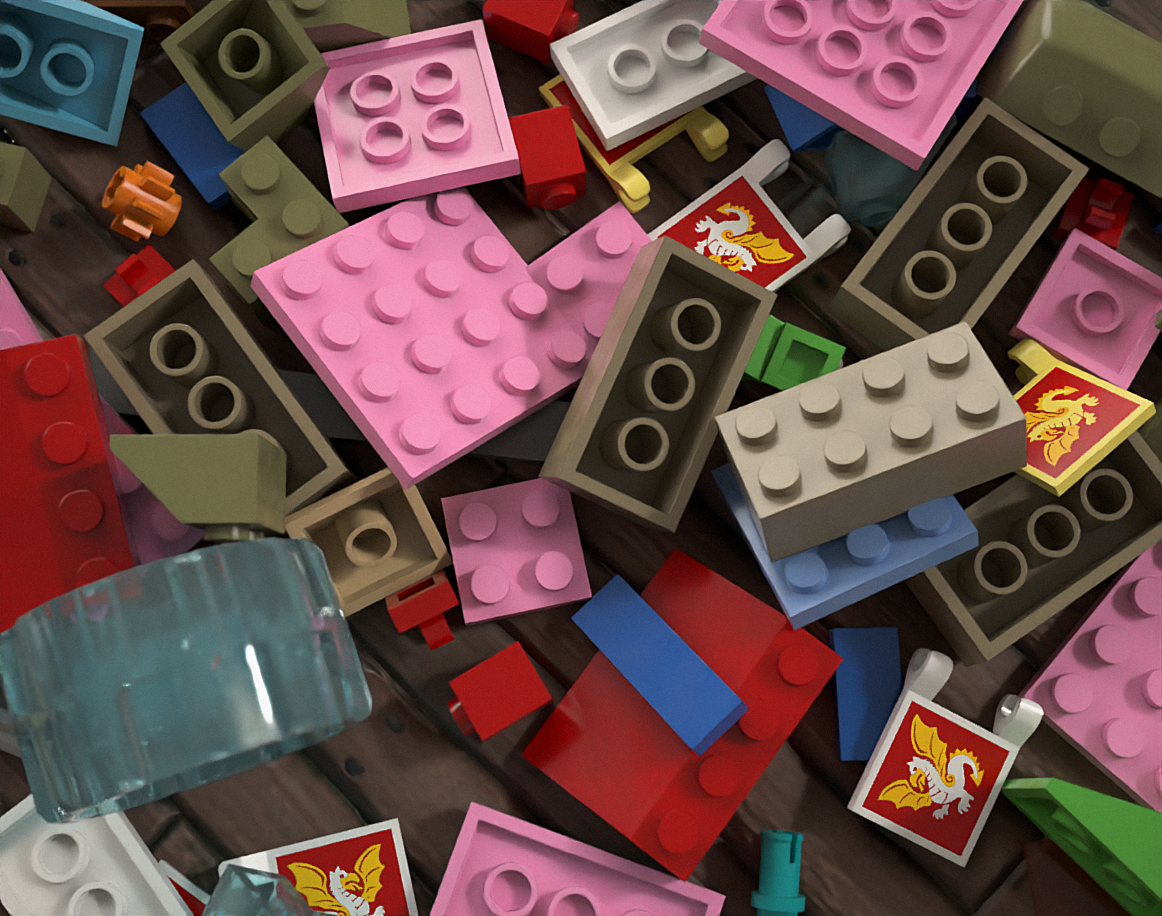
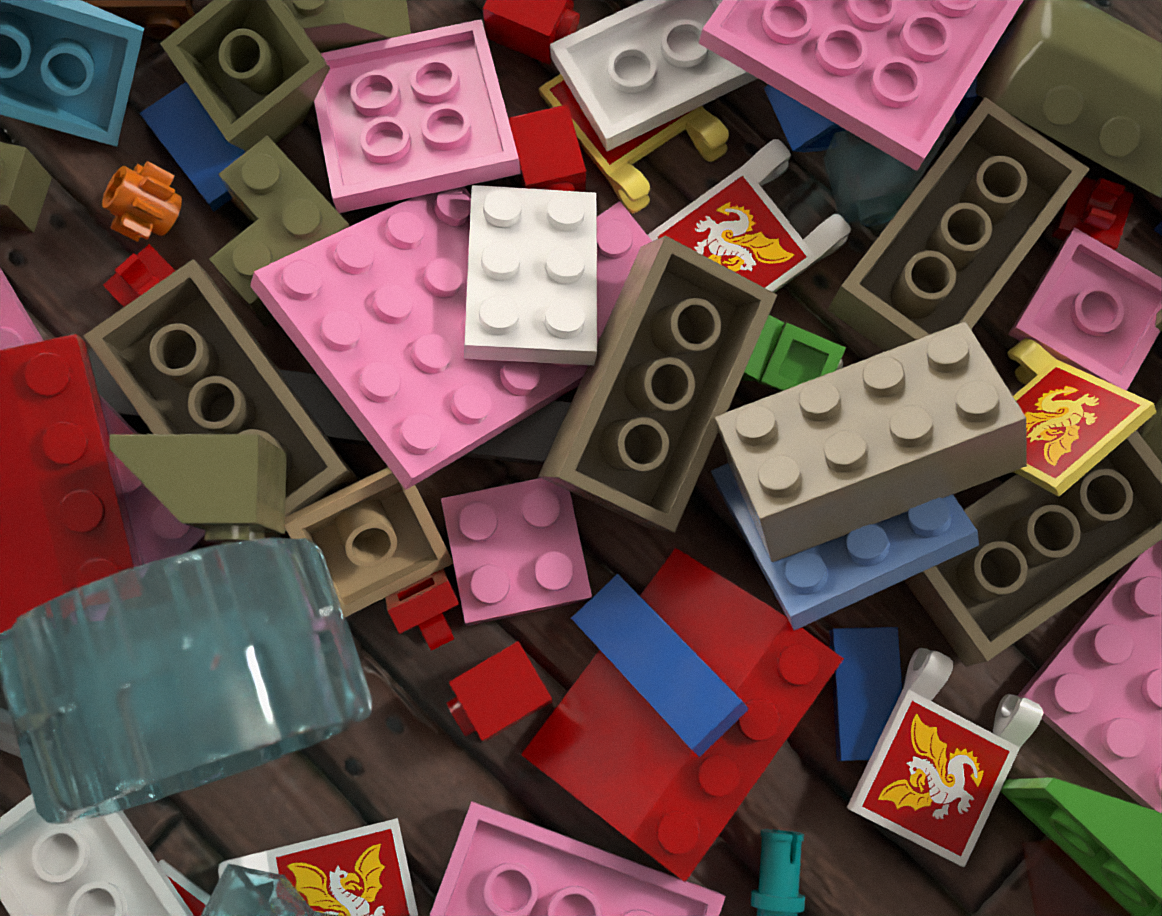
(532, 276): none -> white plate

